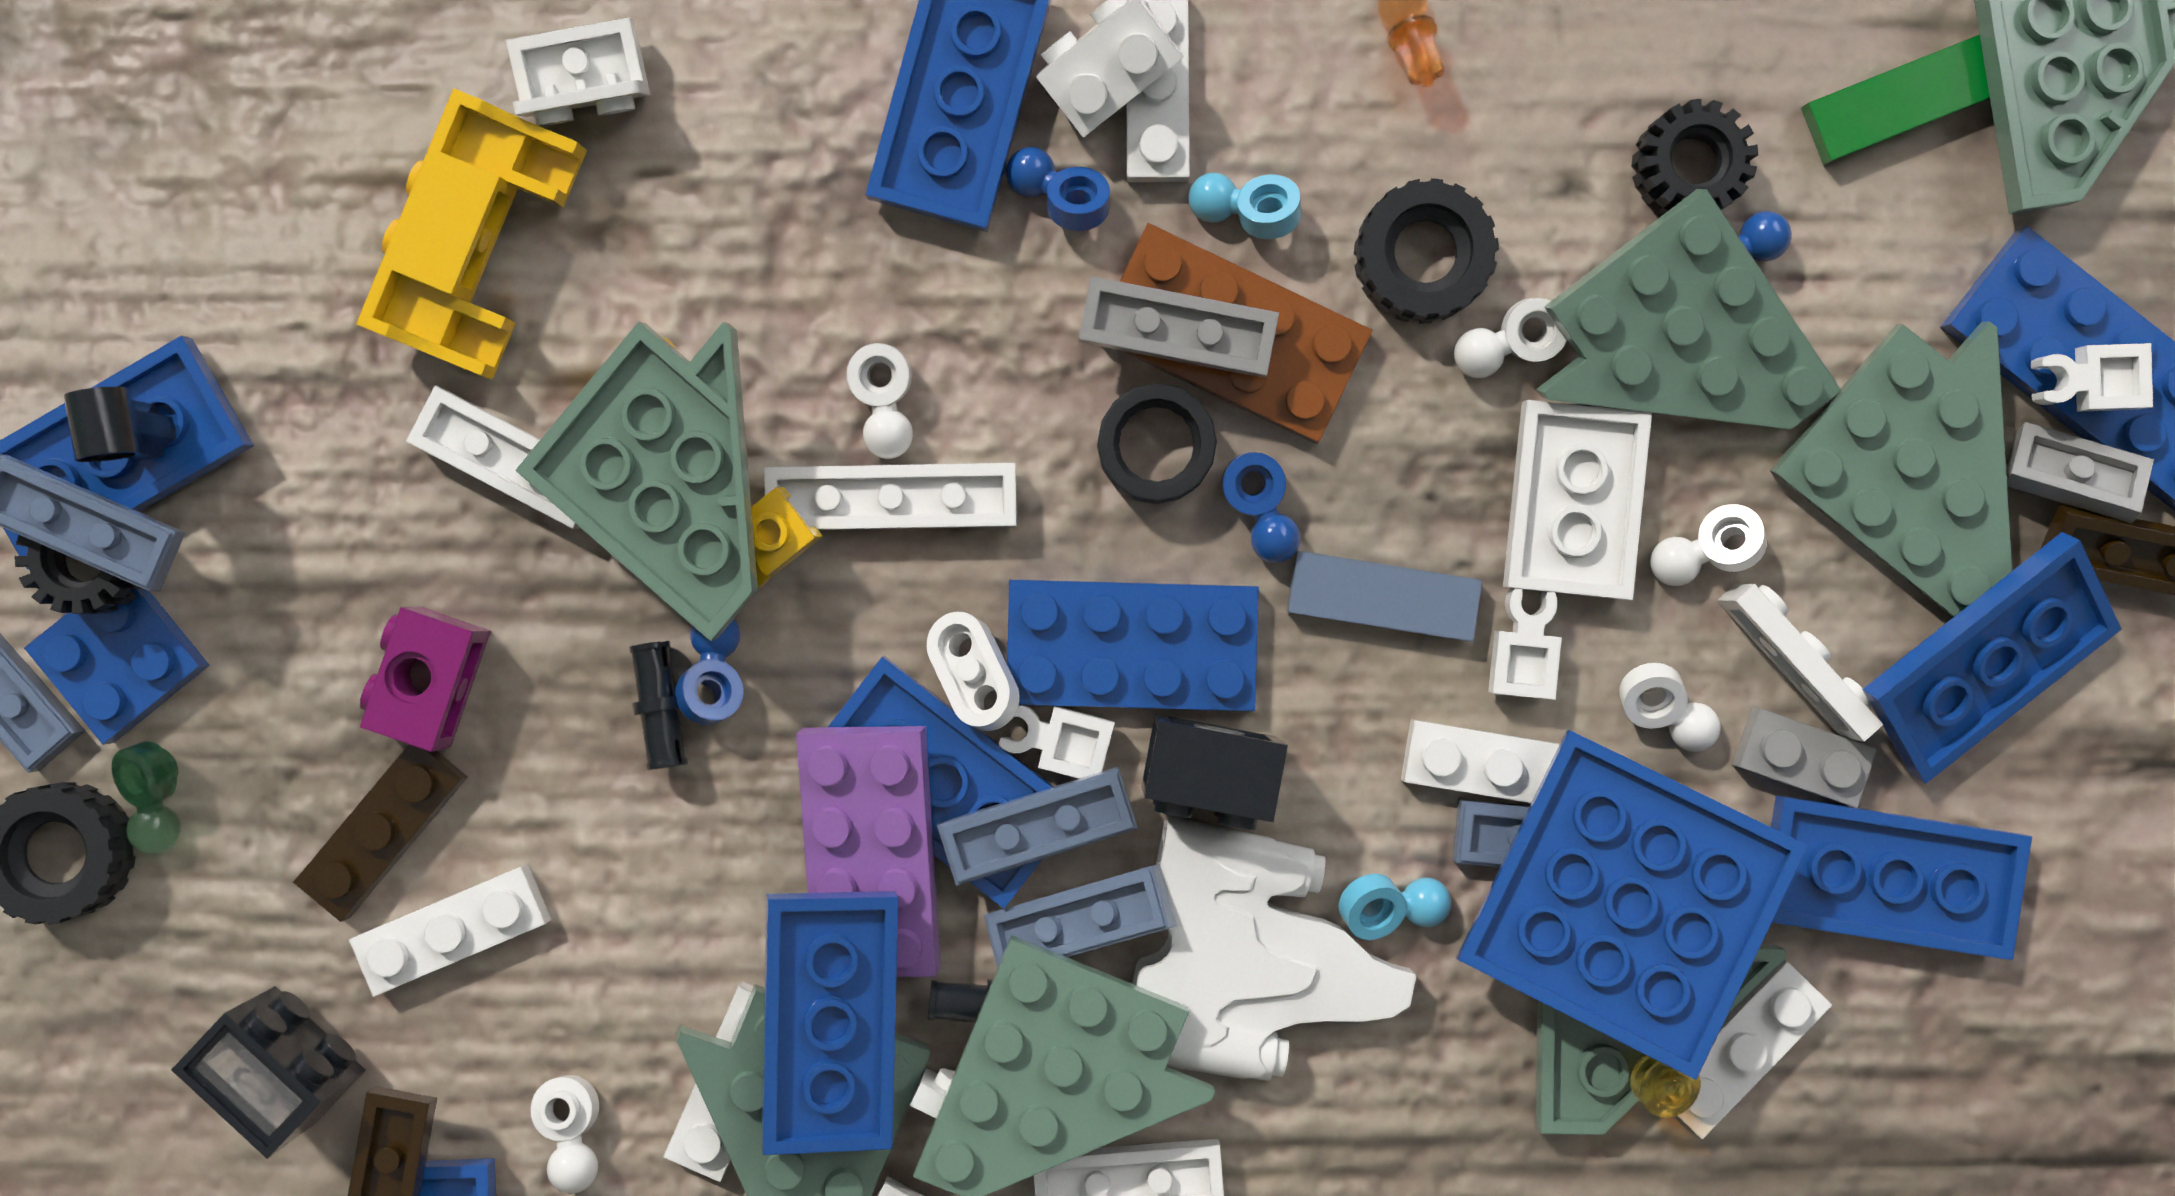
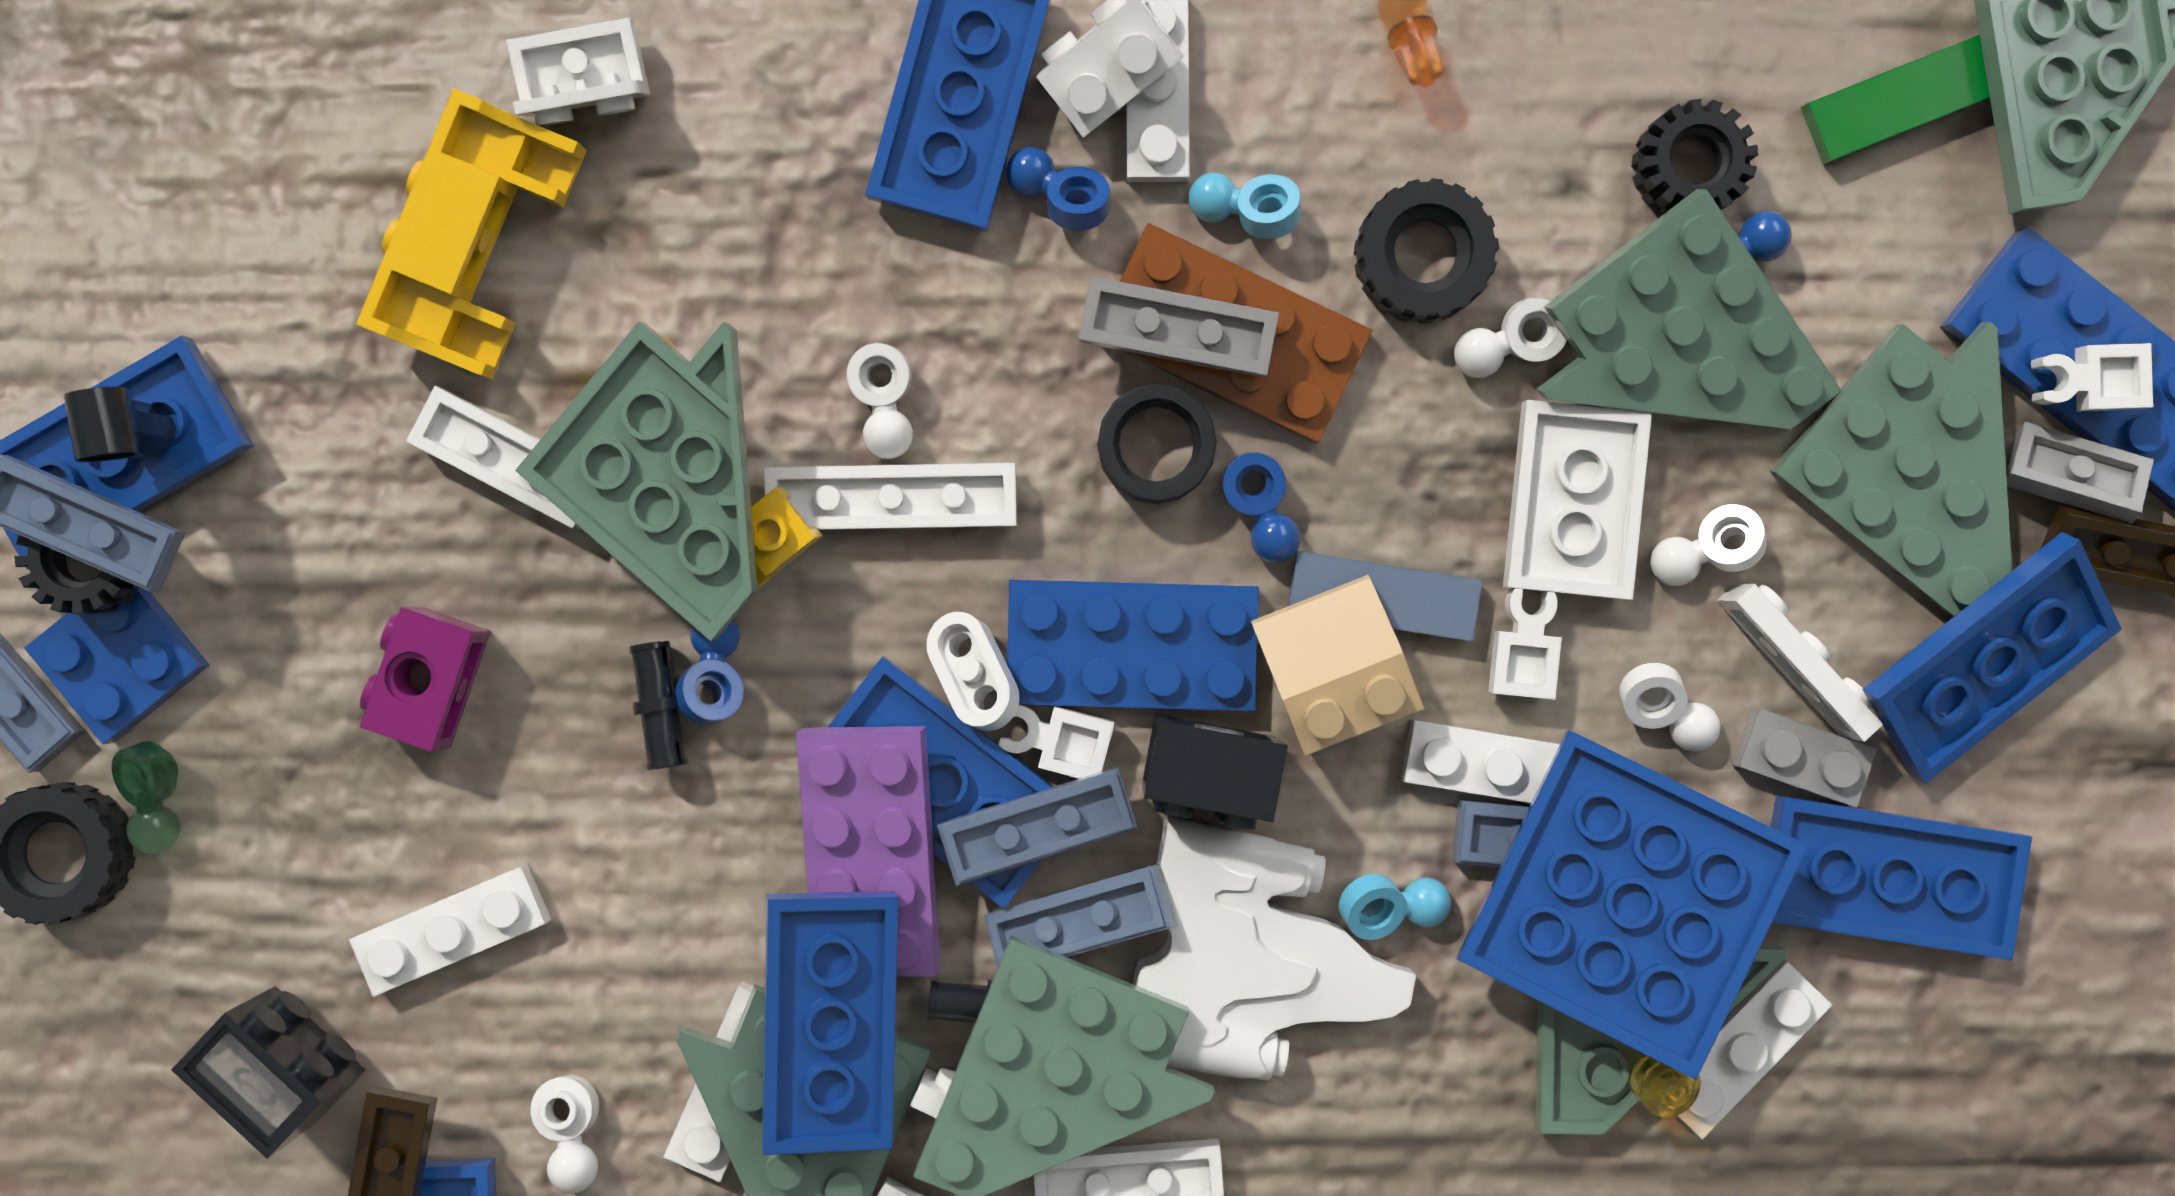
(379, 830): dark brown plate -> none
(1337, 665): none -> tan slope

